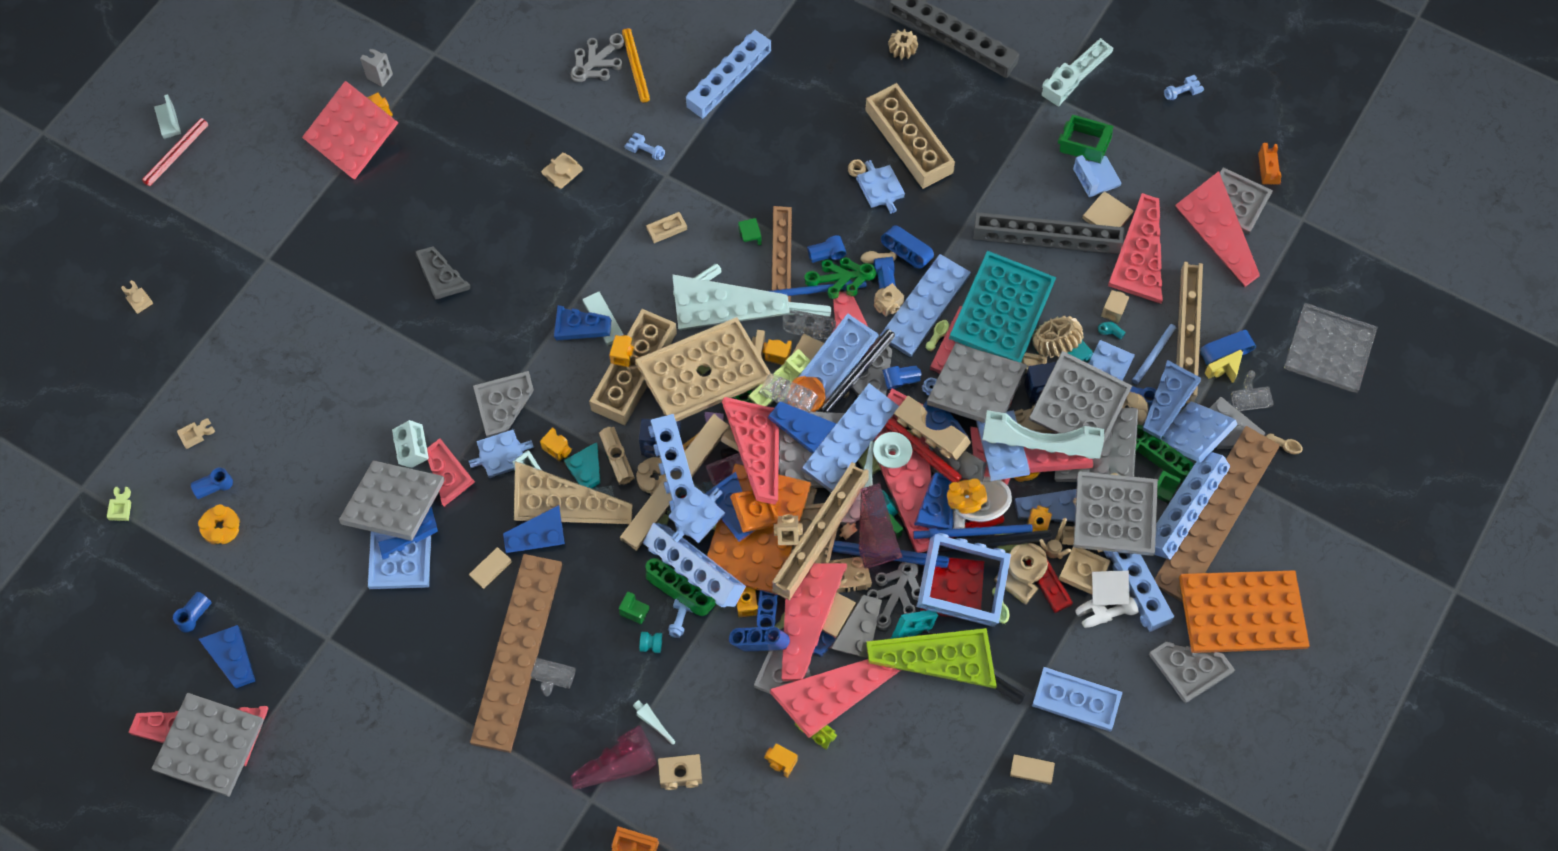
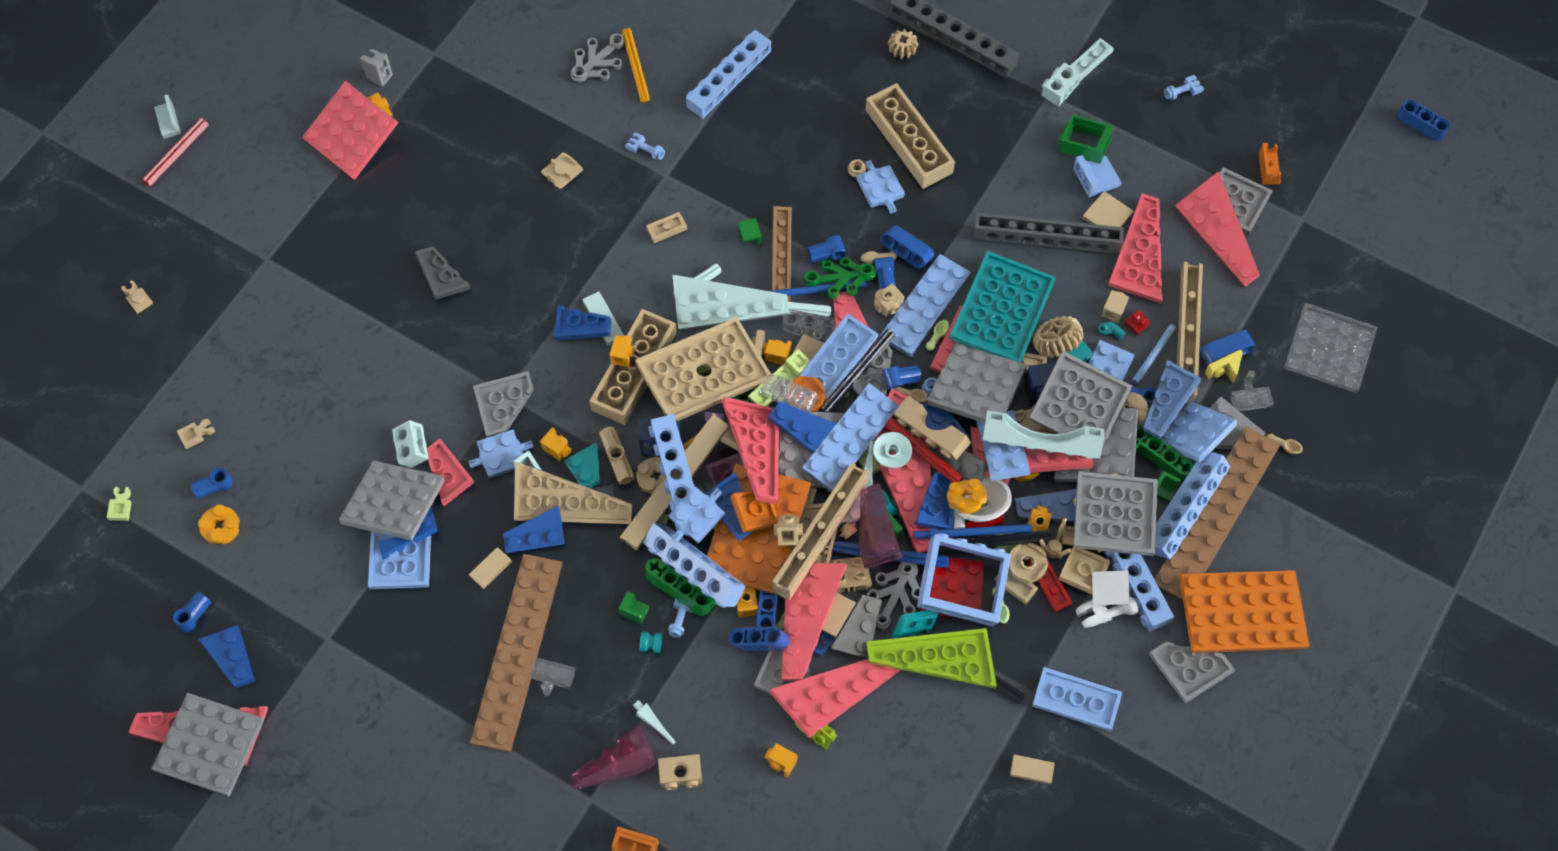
(917, 394): none -> tan piece
(1137, 322): none -> red tile
(1423, 120): none -> blue beam

